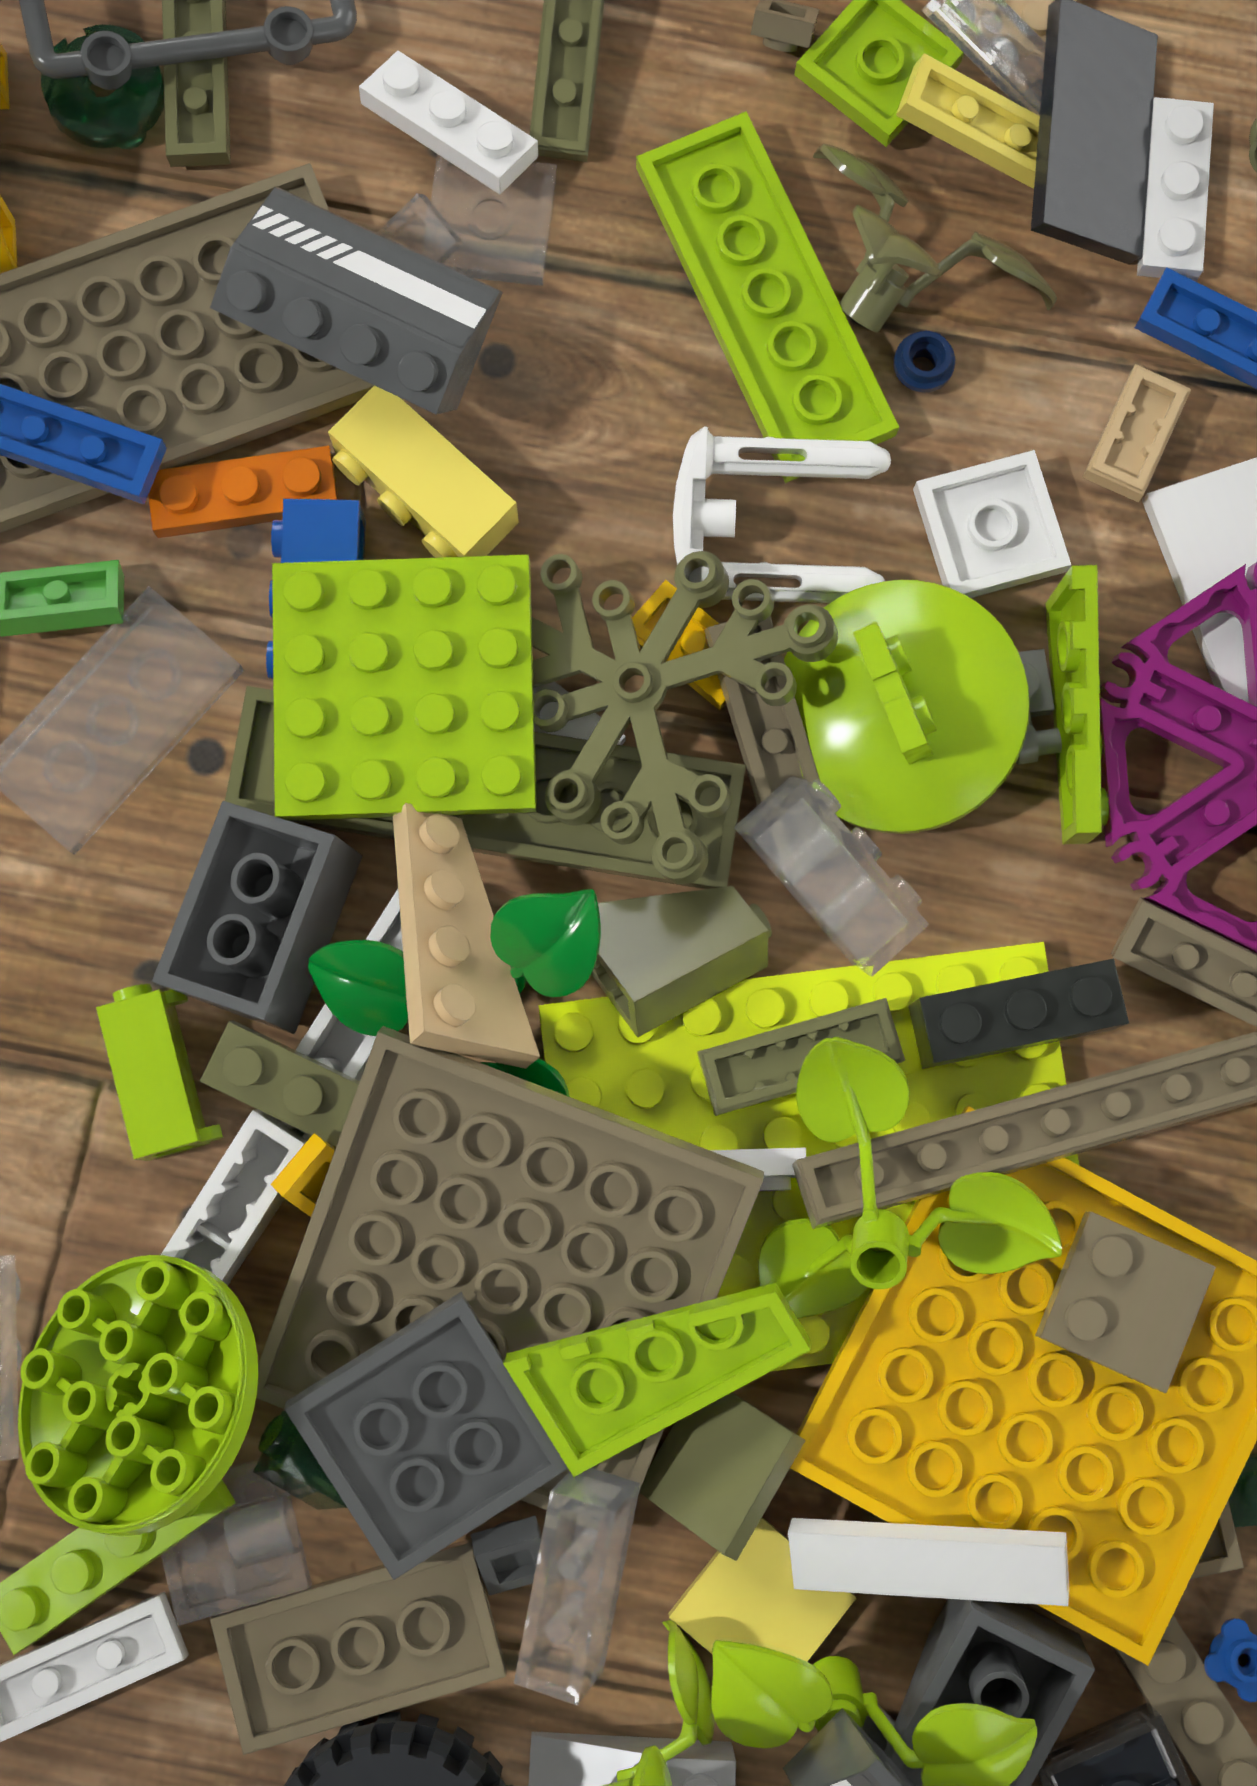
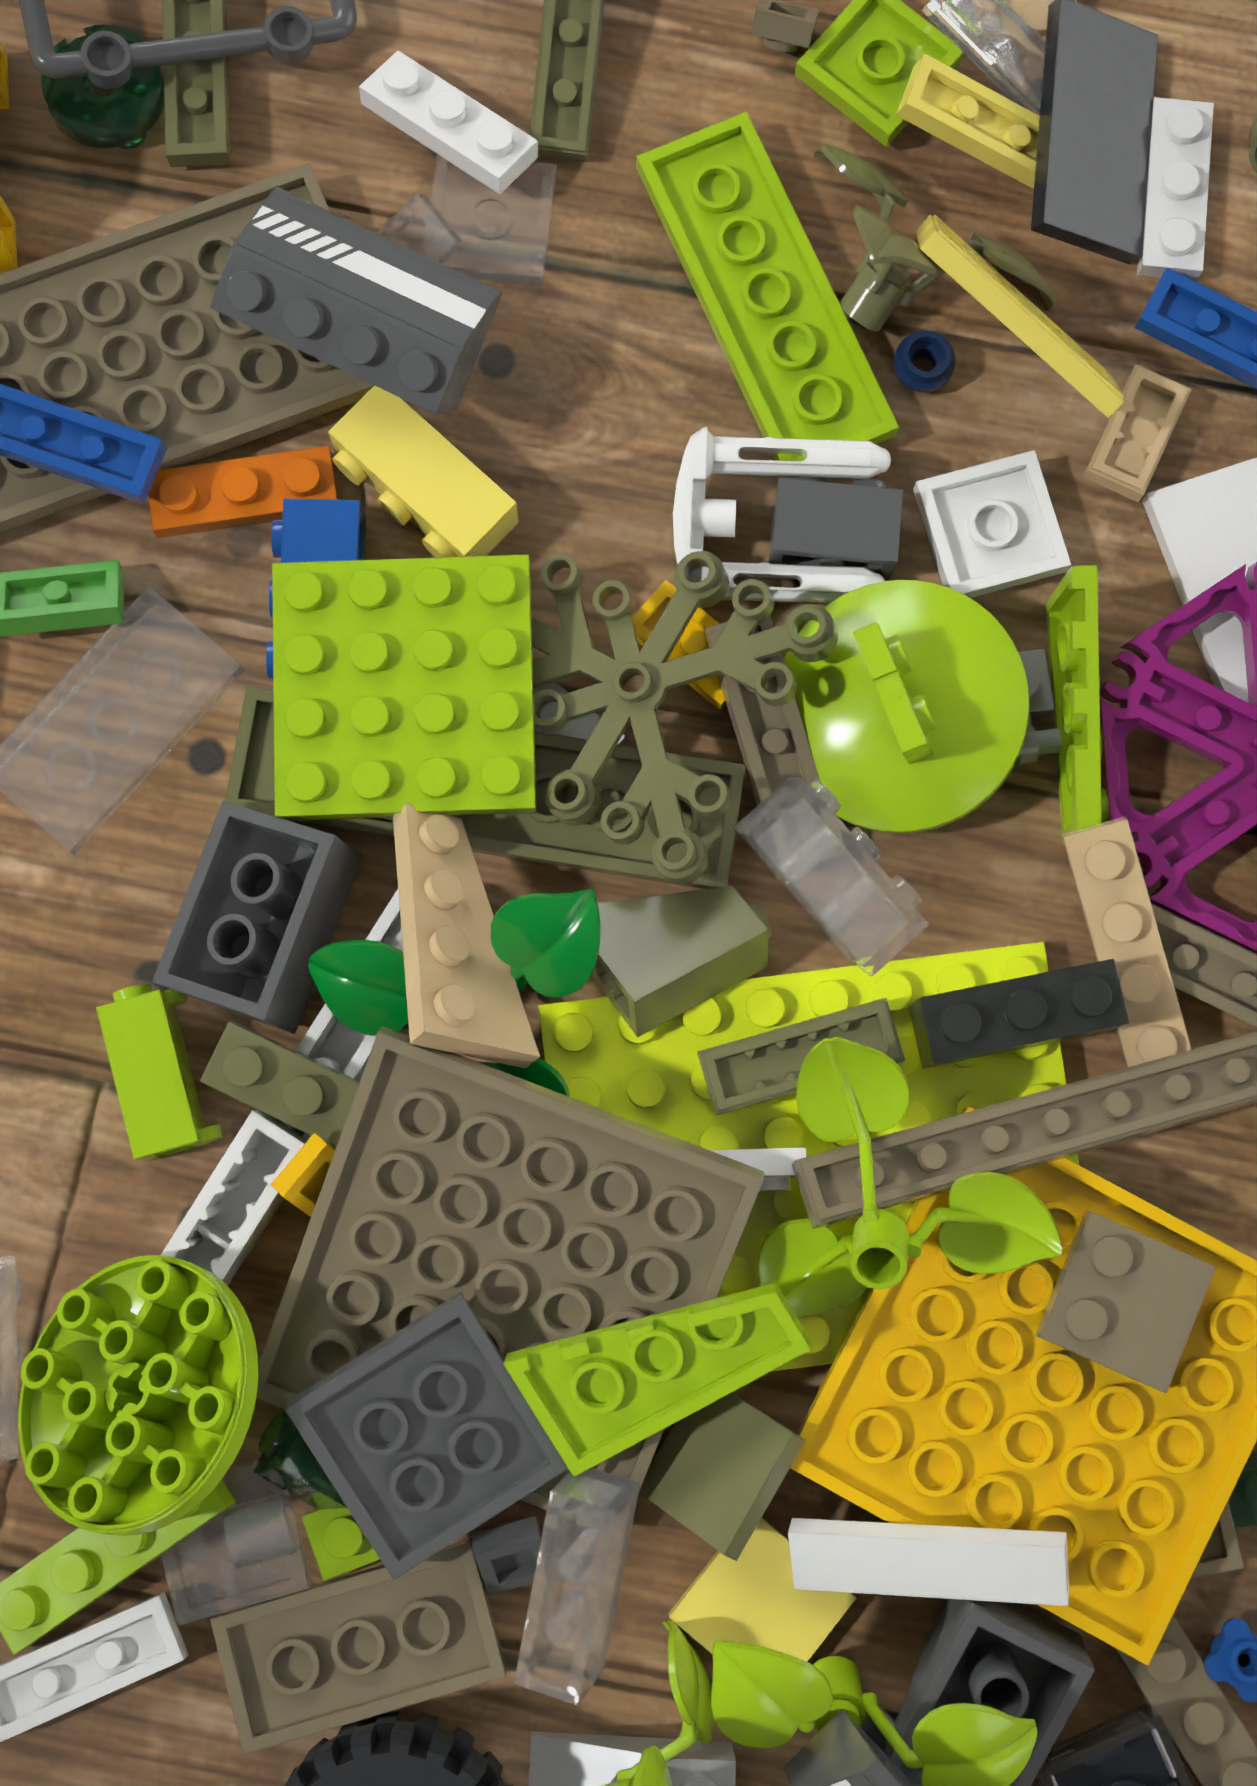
(337, 1542): none -> lime plate
(836, 524): none -> dark grey brick
(1019, 314): none -> light yellow tile
(1126, 930): none -> tan plate

